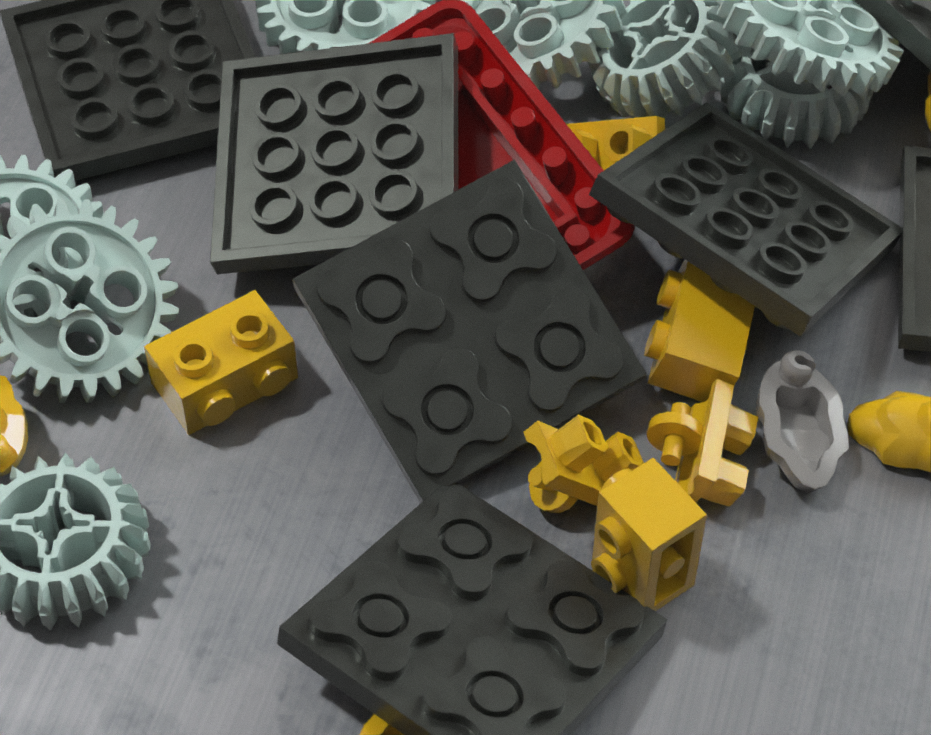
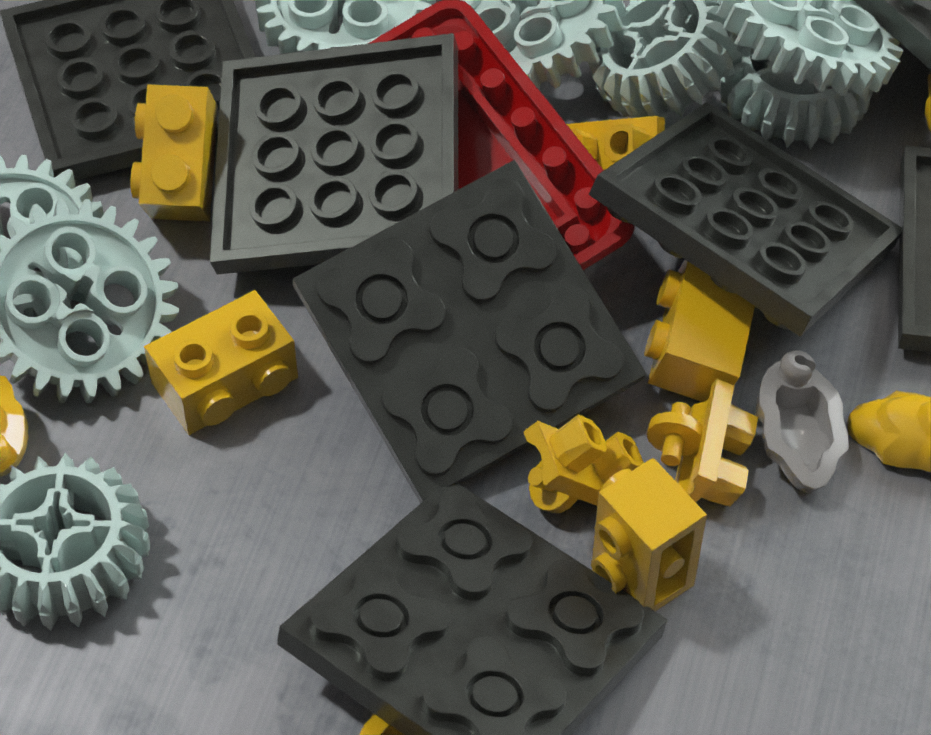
(177, 152): none -> yellow brick

